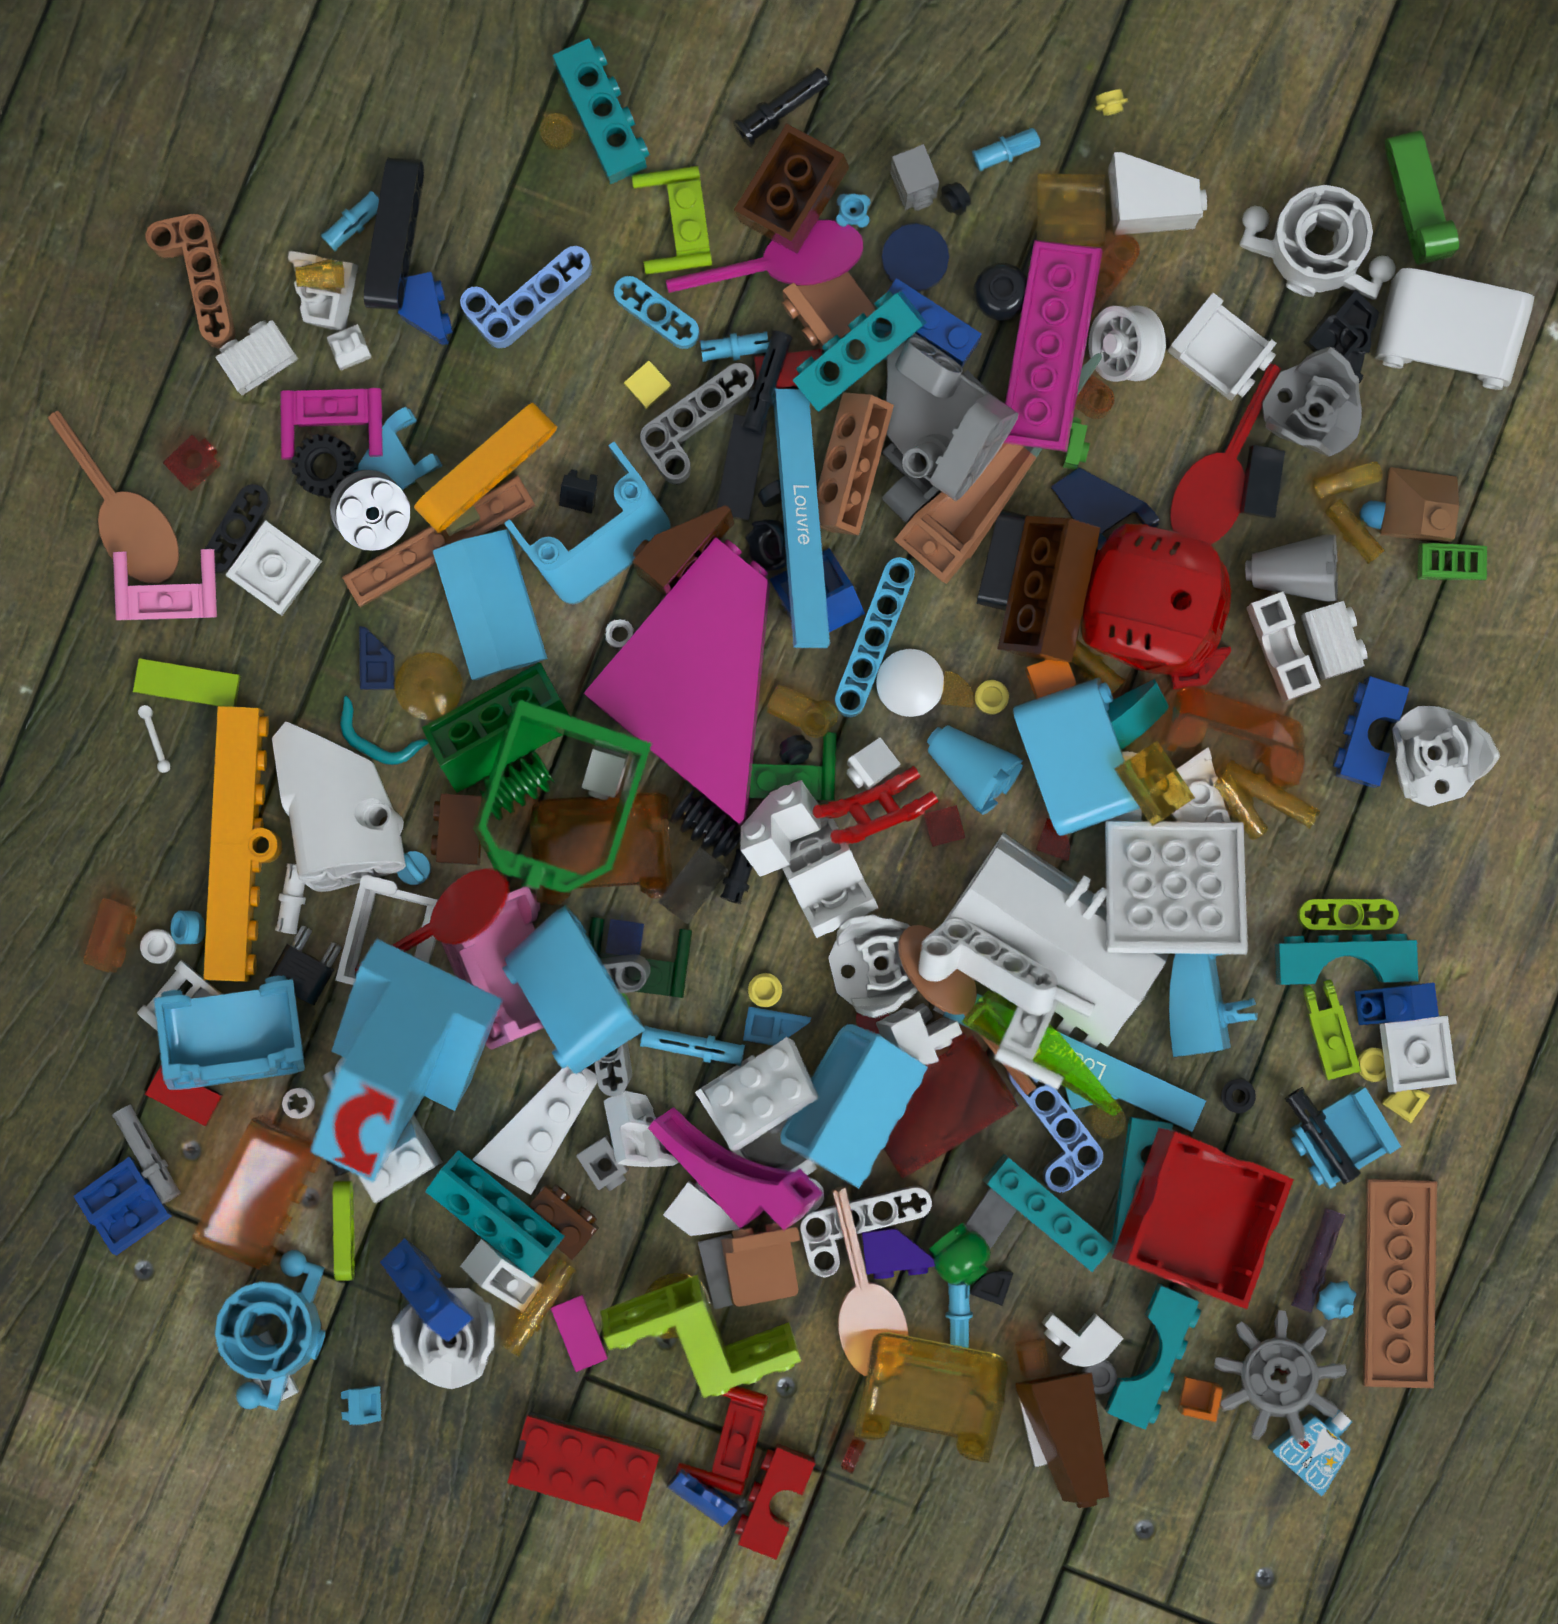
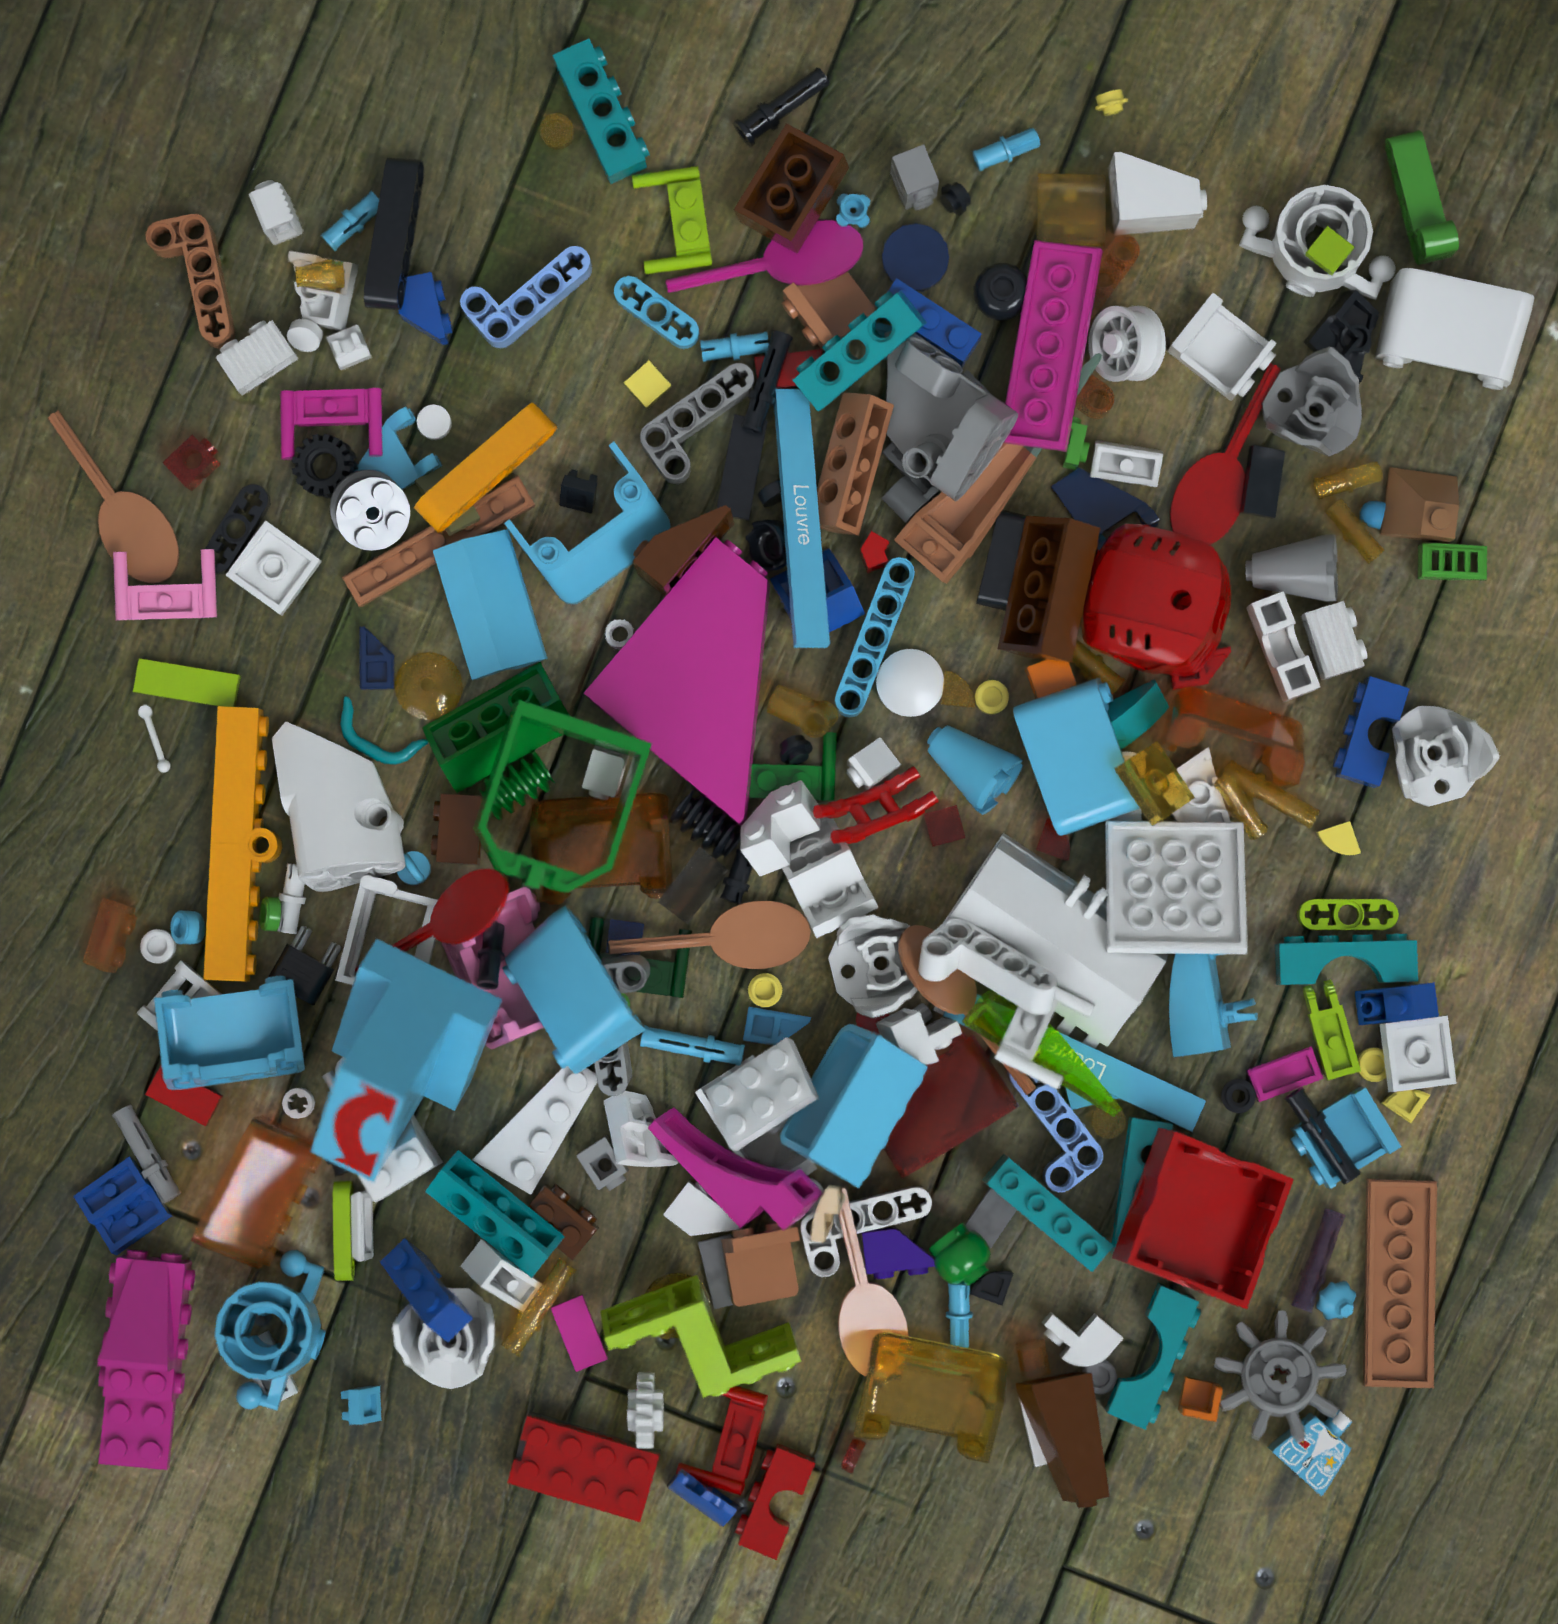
(144, 1357): none -> dark pink wedge
(270, 914): none -> bright green tile
(275, 212): none -> white brick
(304, 335): none -> white tile
(362, 1226): none -> white tile
(434, 422): none -> white tile
(491, 956): none -> black axle
(645, 1410): none -> white gear
(744, 936): none -> nougat piece
(829, 1204): none -> tan slope
(873, 552): none -> red piece
(1126, 463): none -> white slope
(1284, 1074): none -> dark pink tile
(1329, 250): none -> lime tile
(1340, 839): none -> light yellow tile

